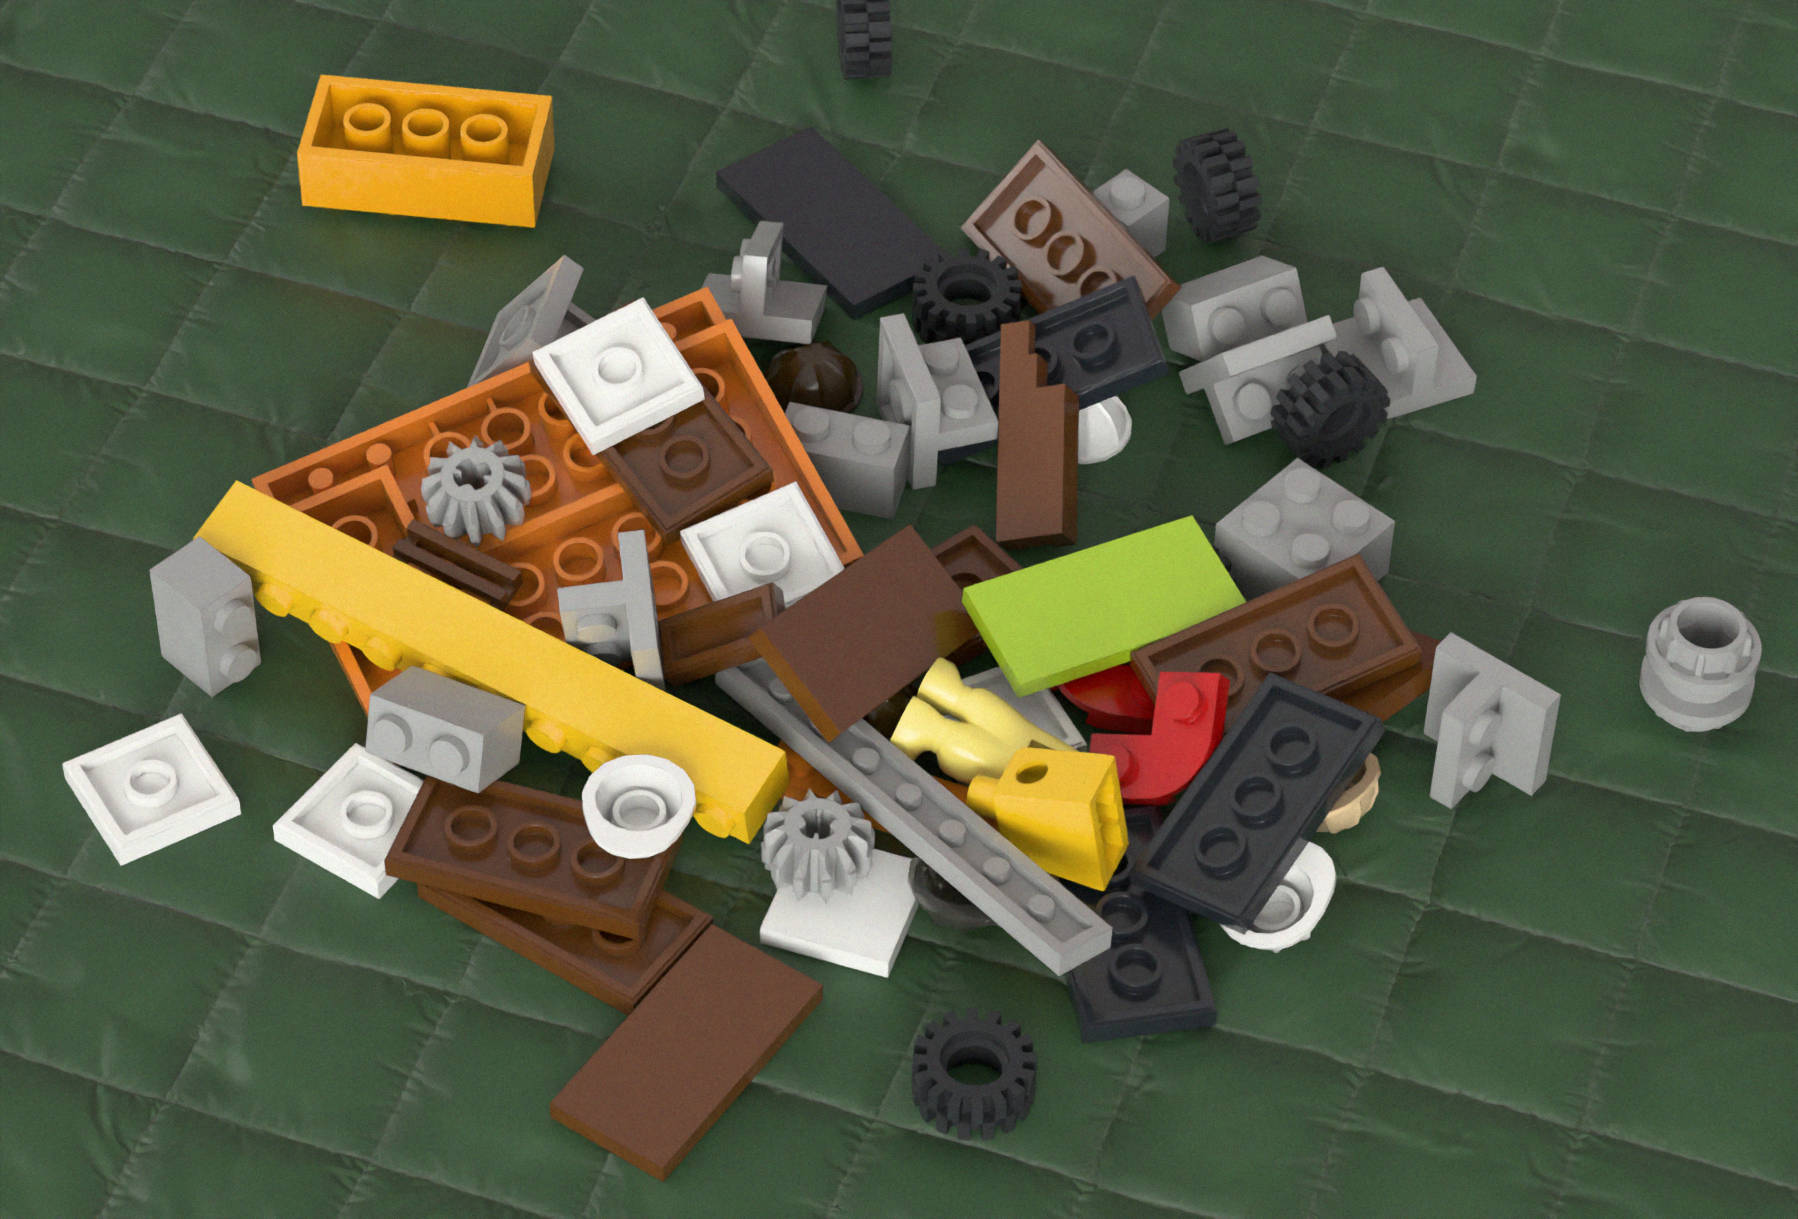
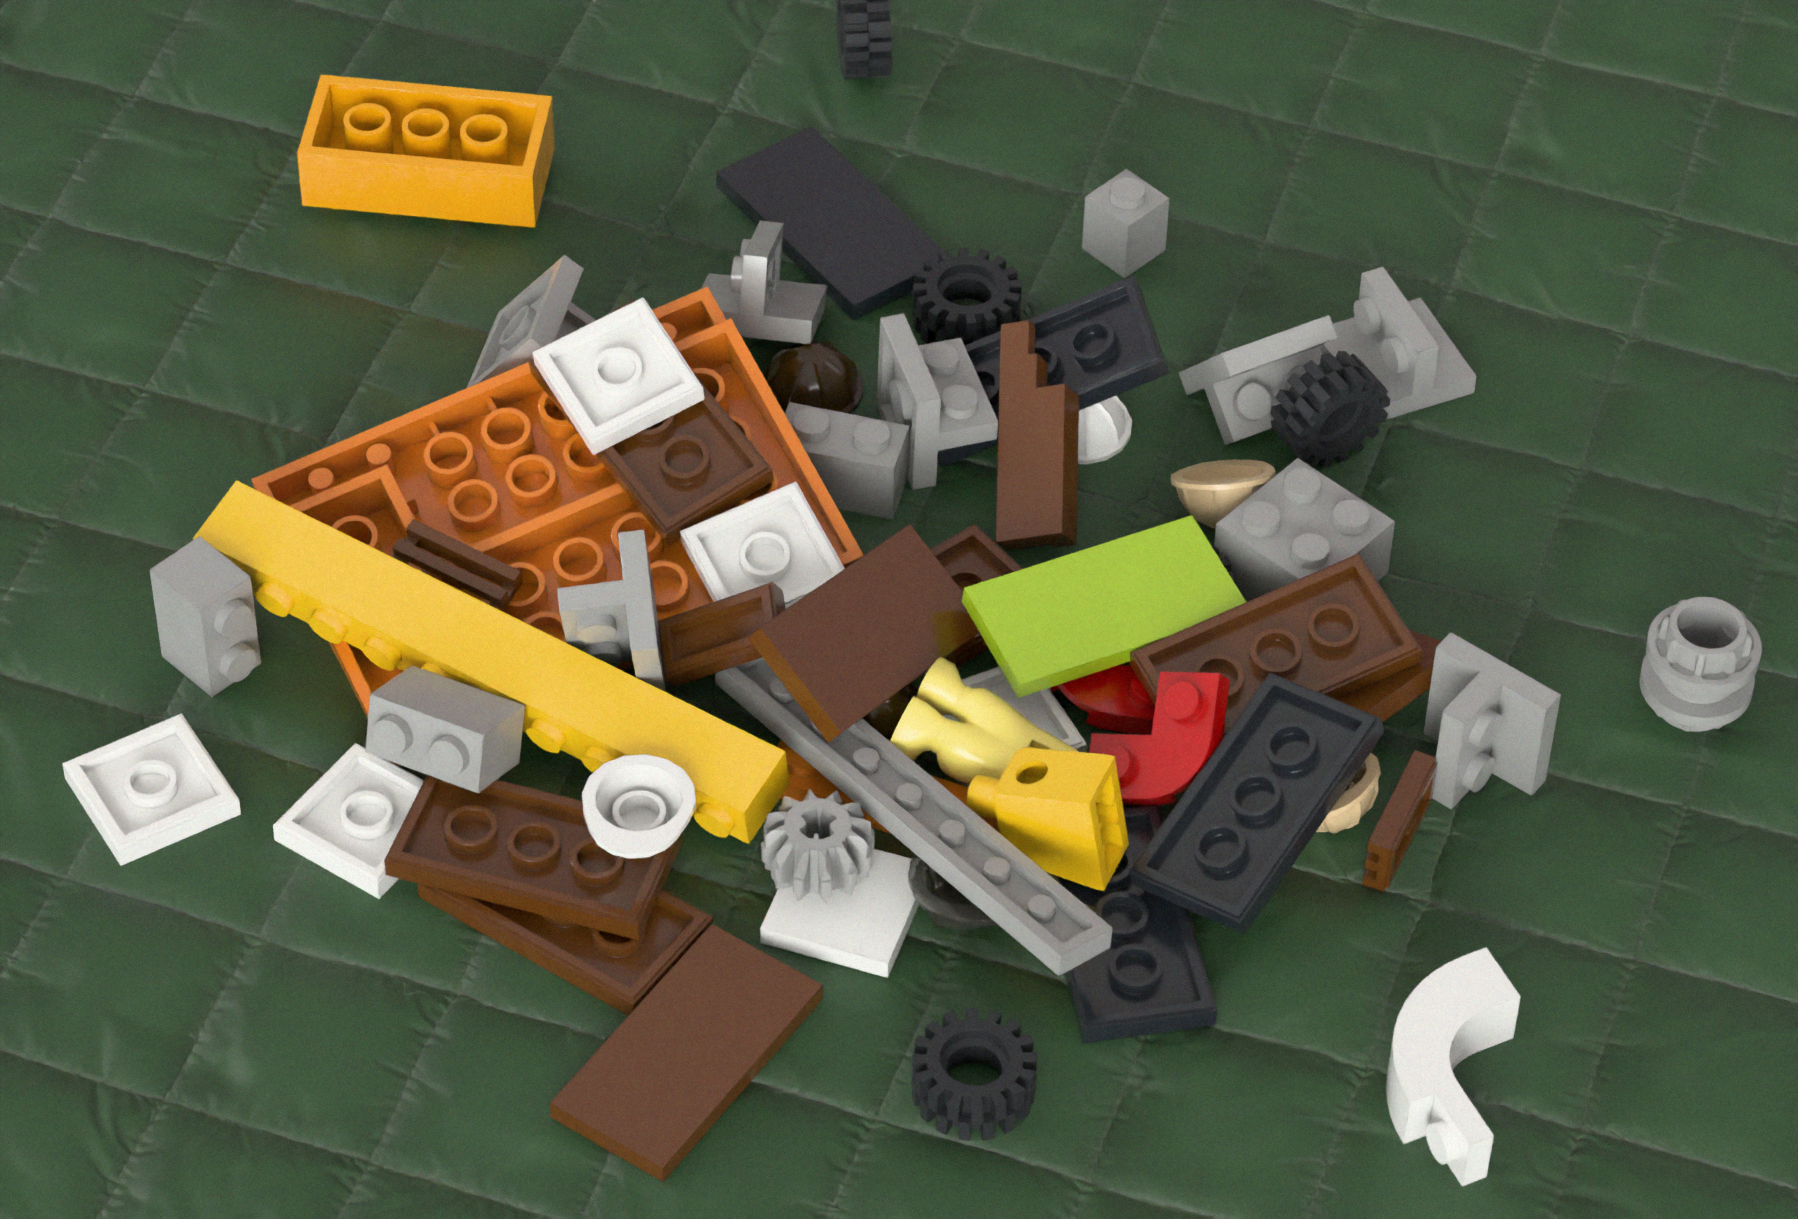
(476, 491): light grey gear -> none
(1062, 236): tile -> none
(1217, 185): black tyre -> none
(1219, 486): none -> tan piece
(1234, 308): light grey brick -> none
(1294, 904): white piece -> none
(1400, 821): none -> reddish brown tile
(1441, 1023): none -> white arch

